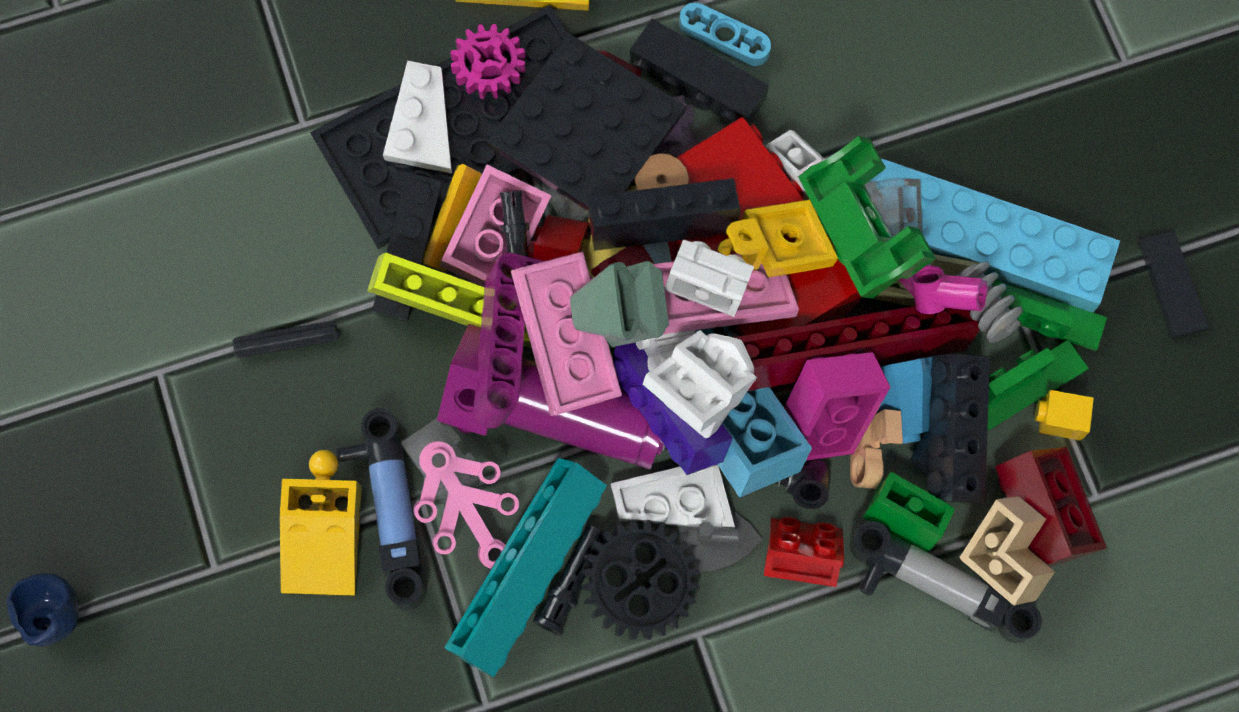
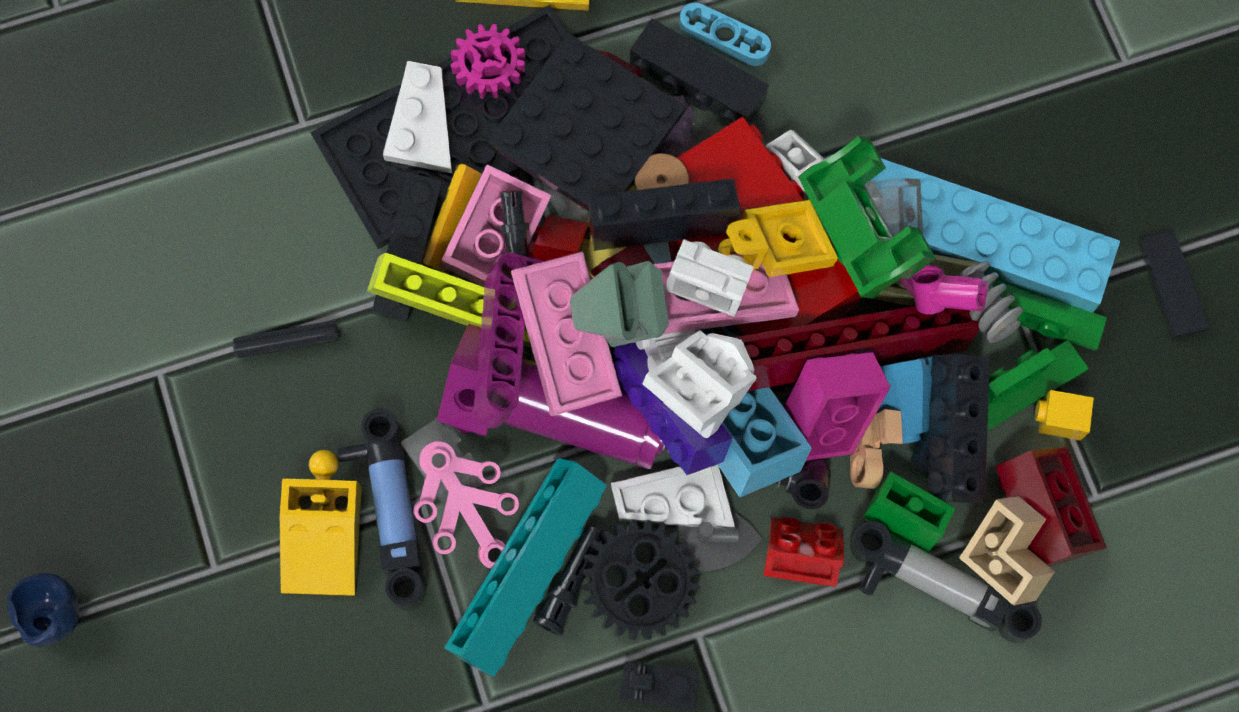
(659, 685): none -> black hinge

